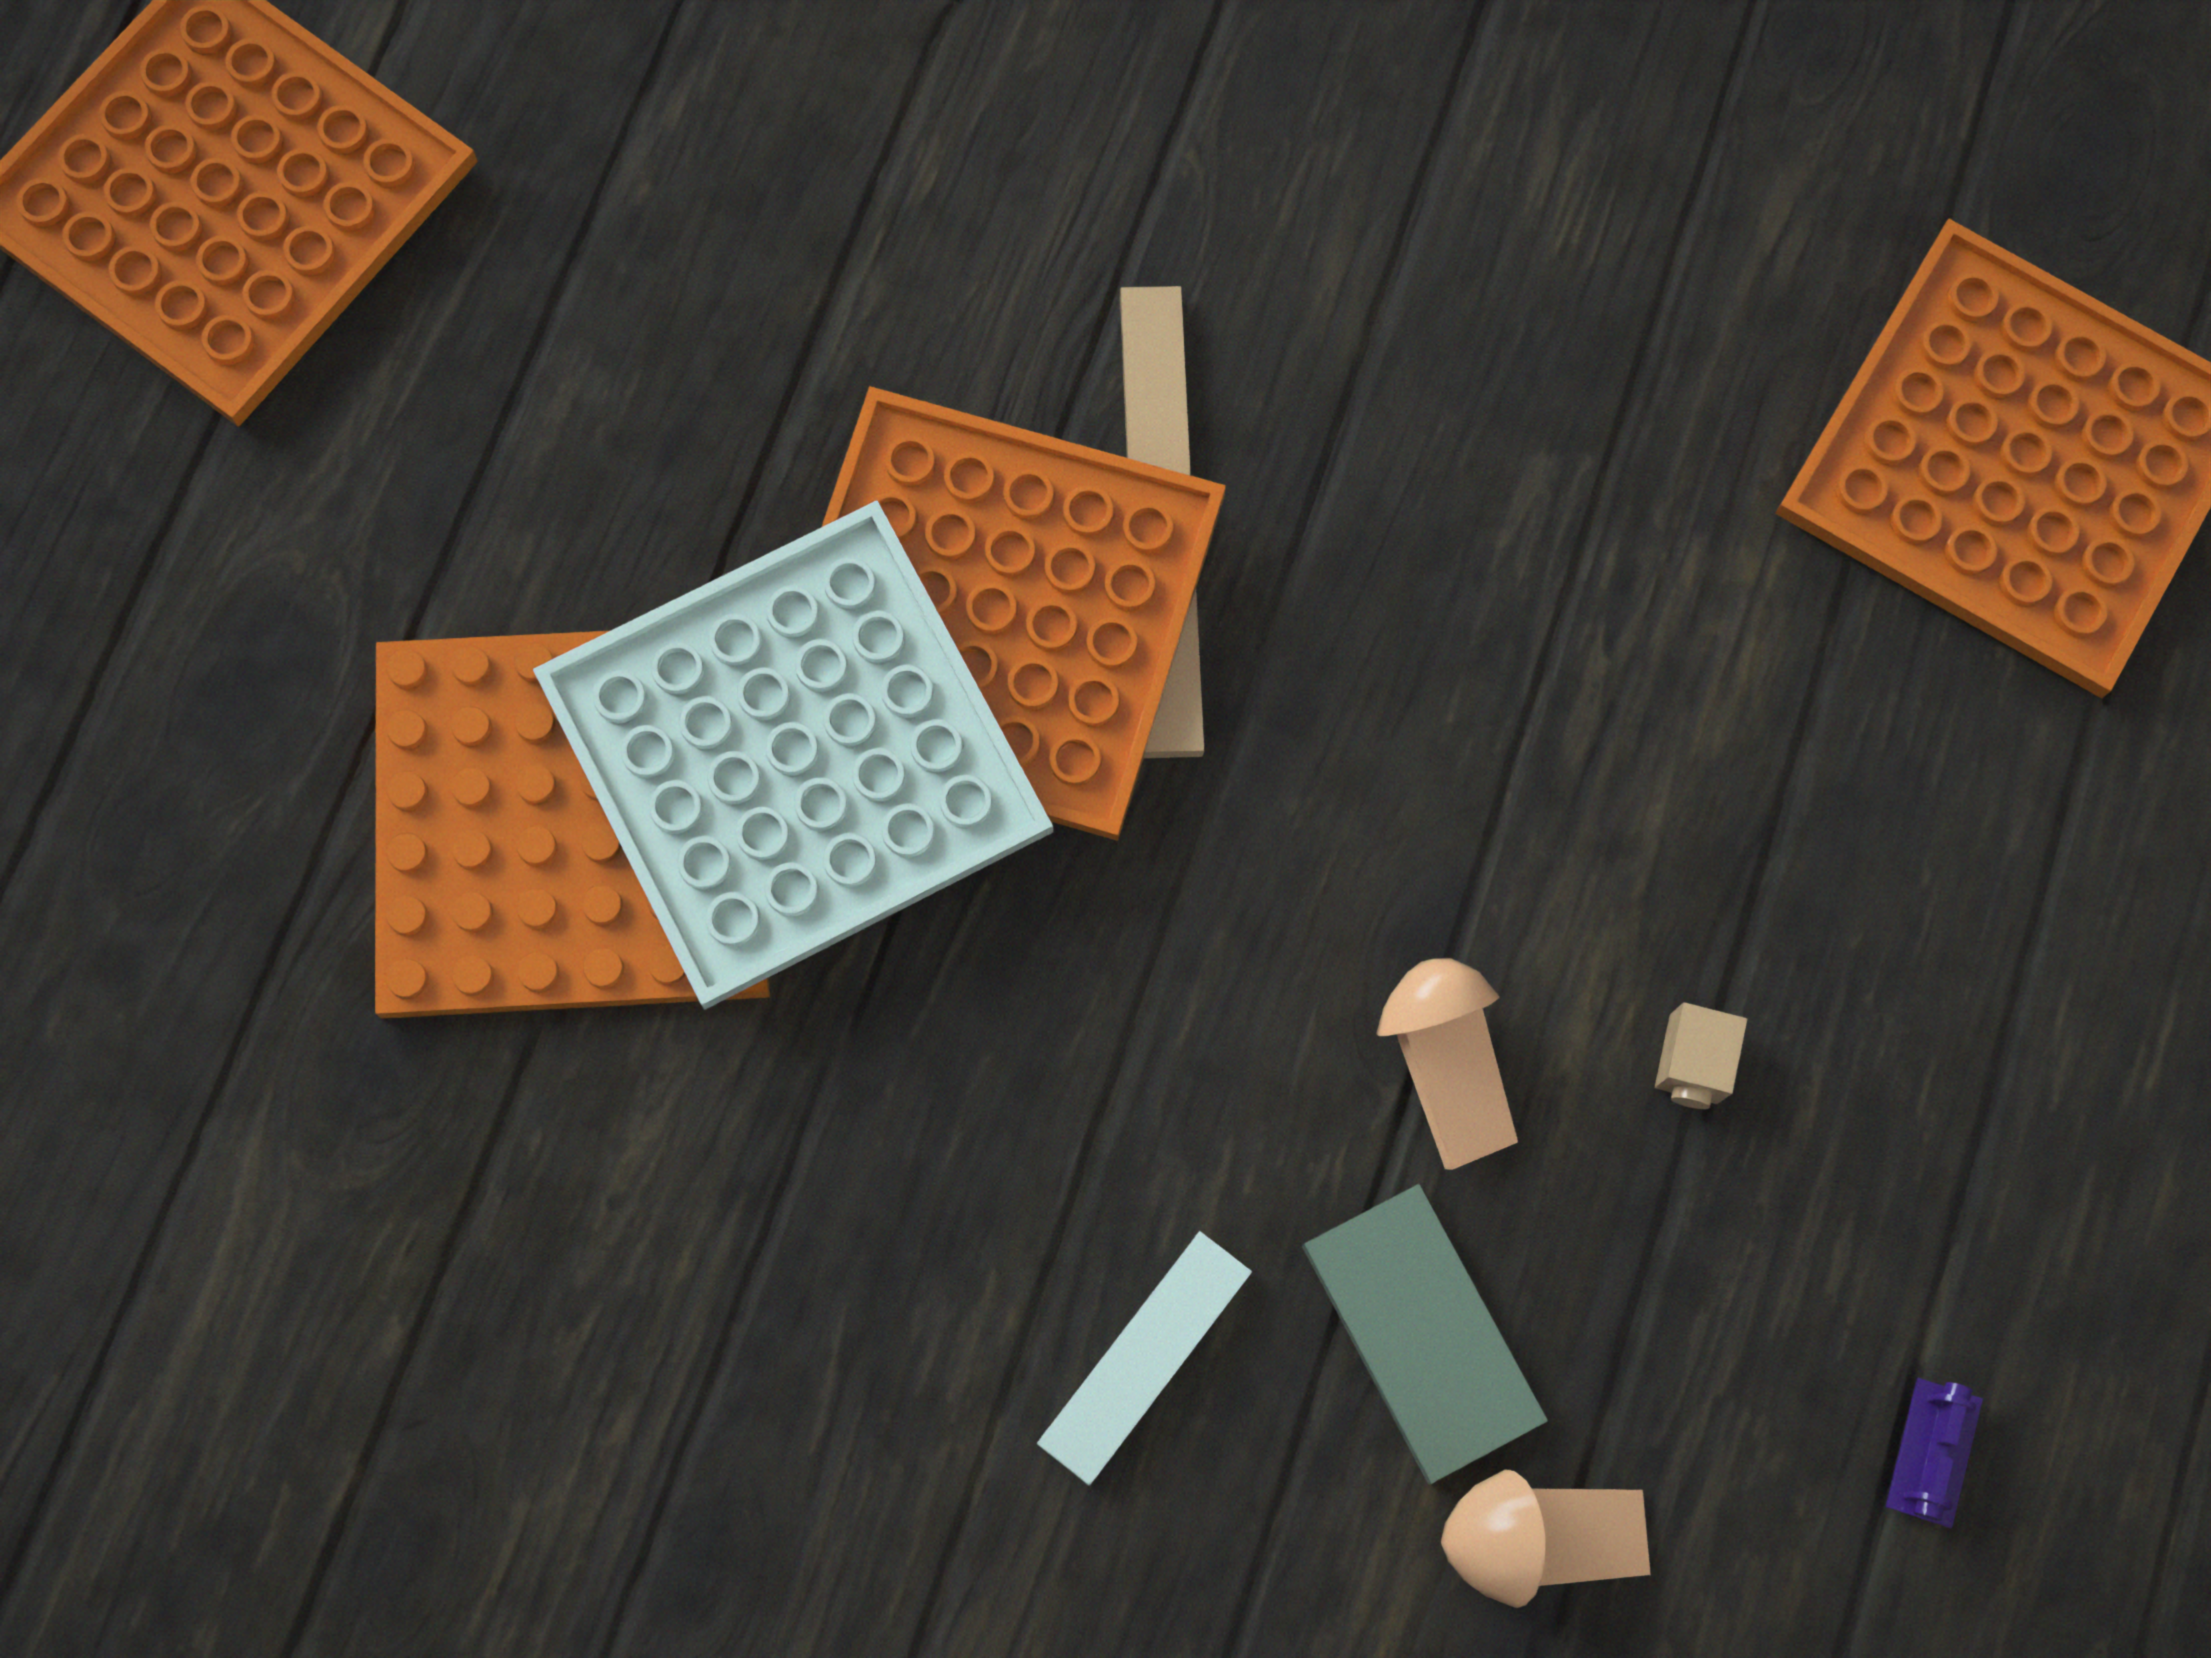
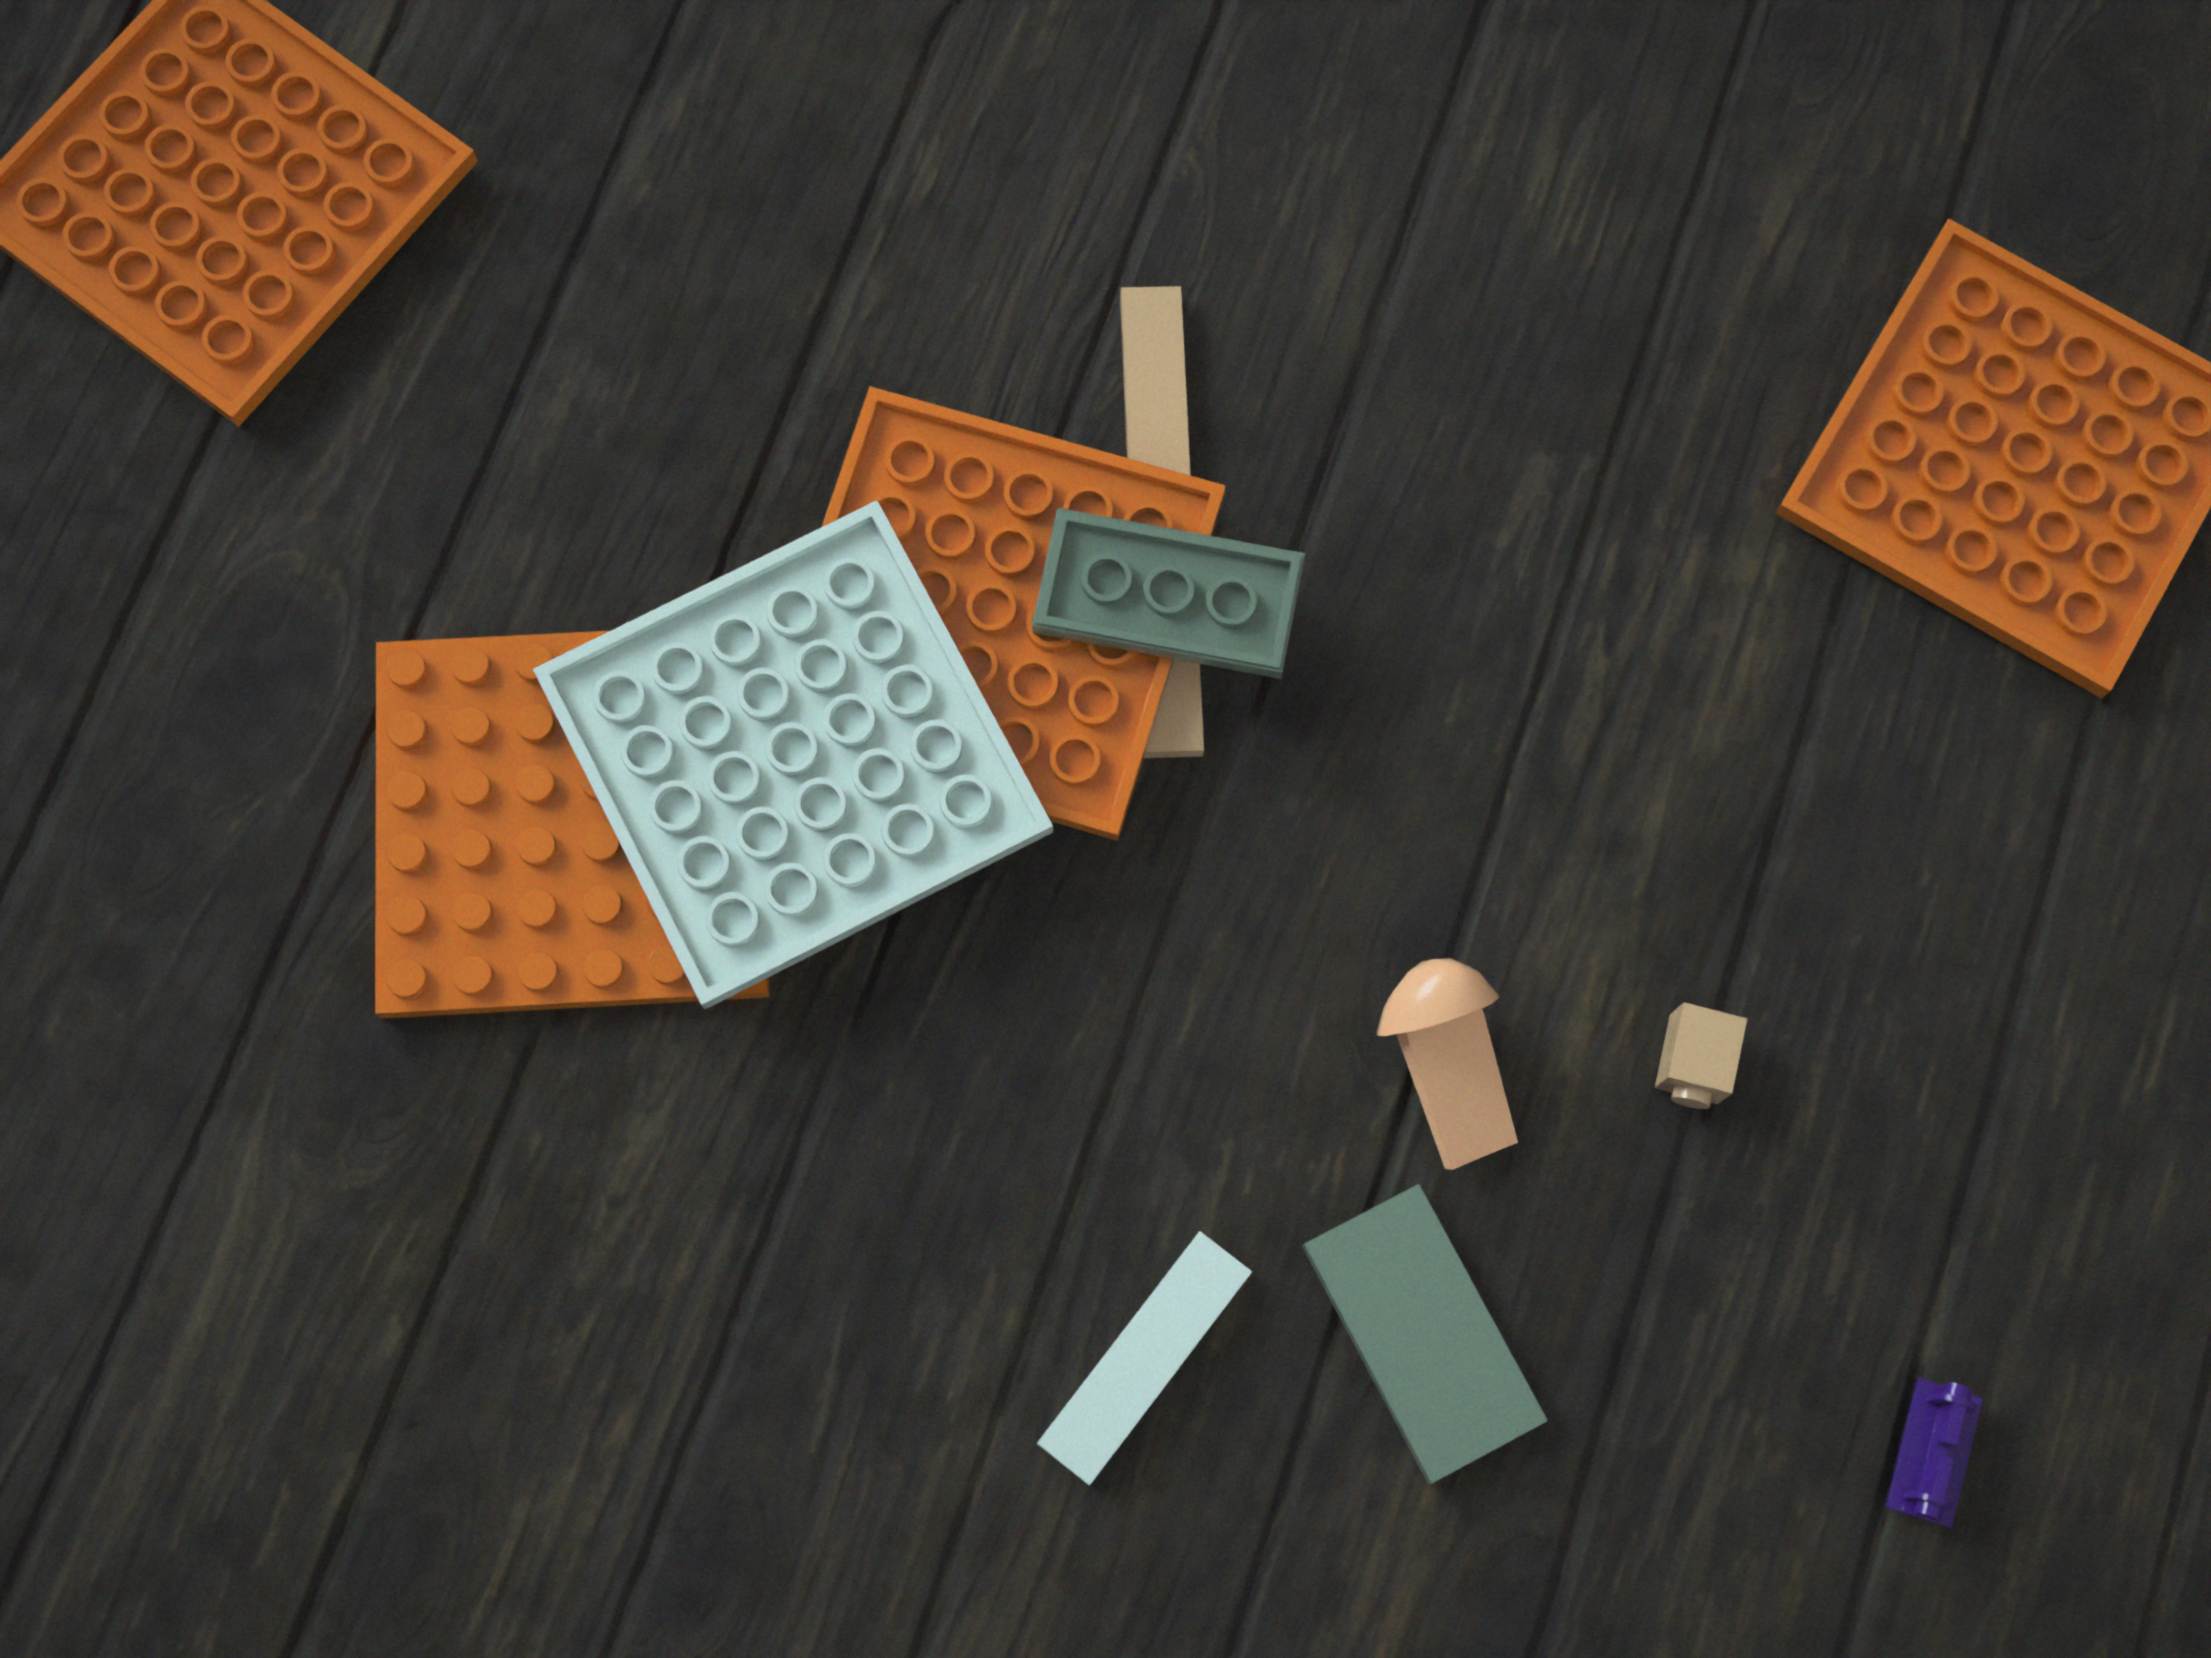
(1168, 593): none -> sand green tile
(1522, 1538): light nougat piece -> none

